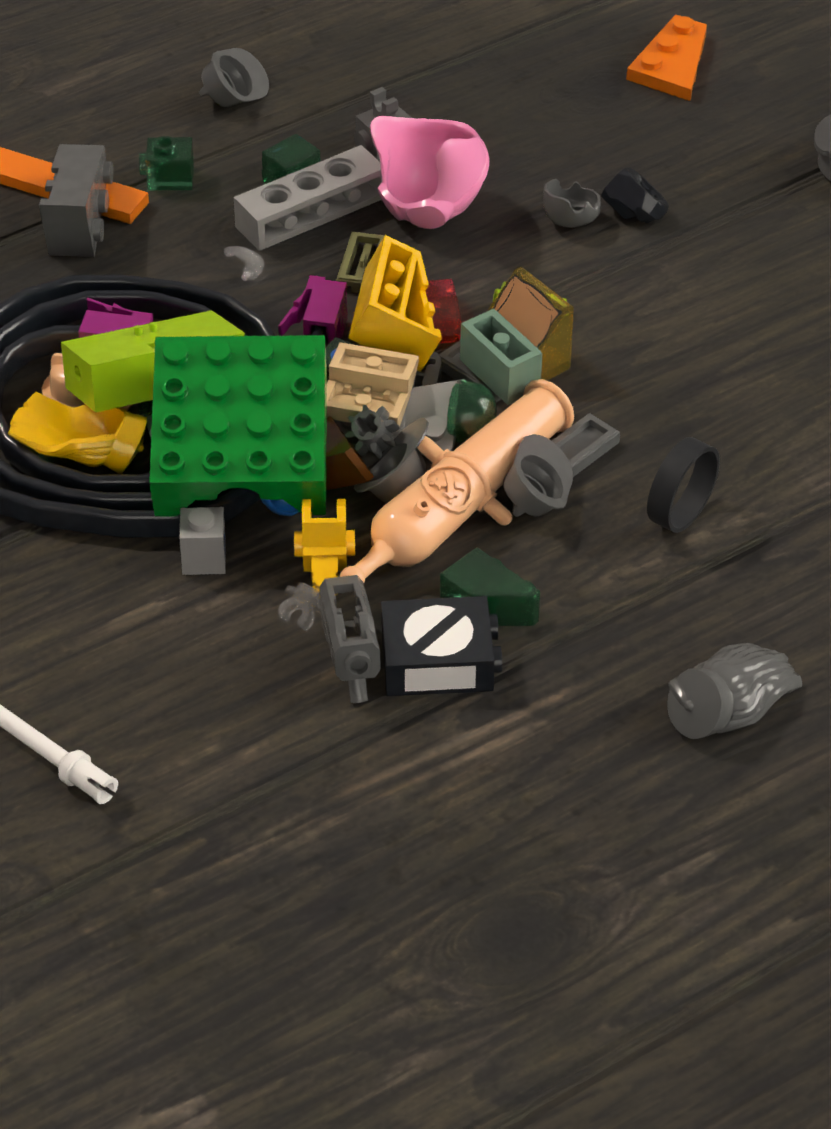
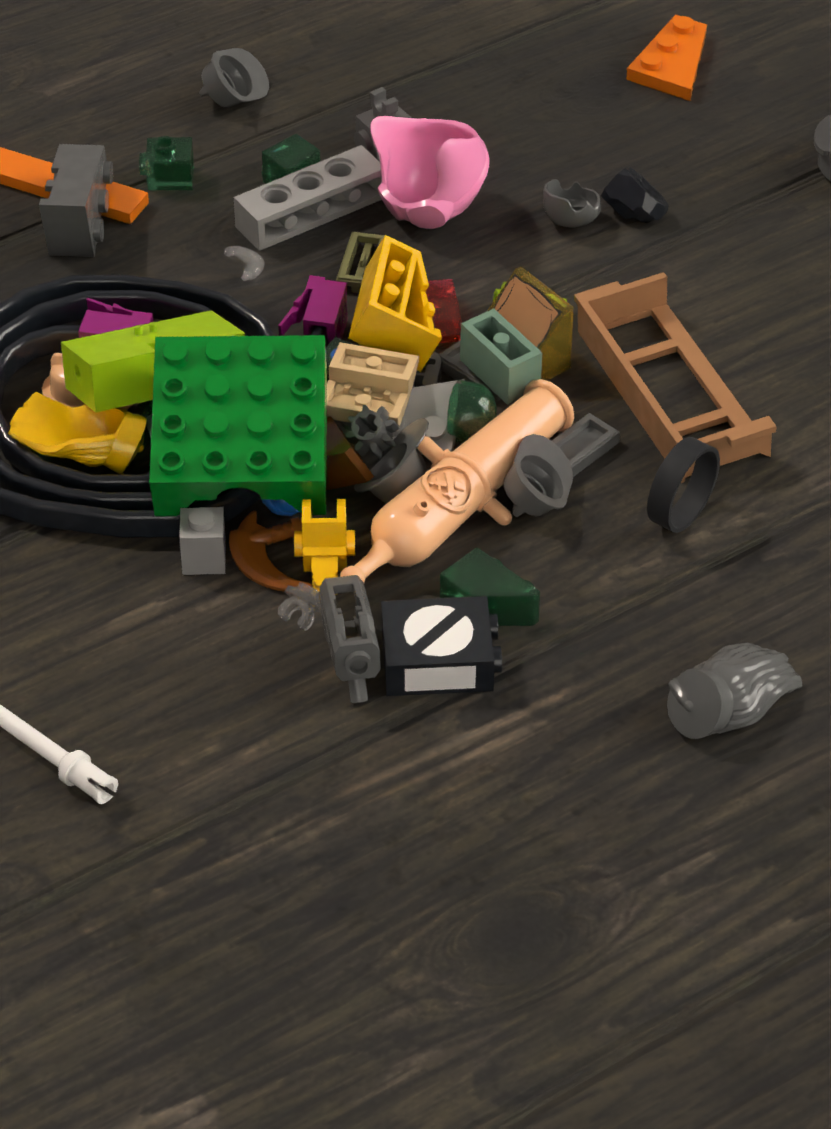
(250, 555): none -> dark orange piece
(621, 304): none -> medium nougat piece

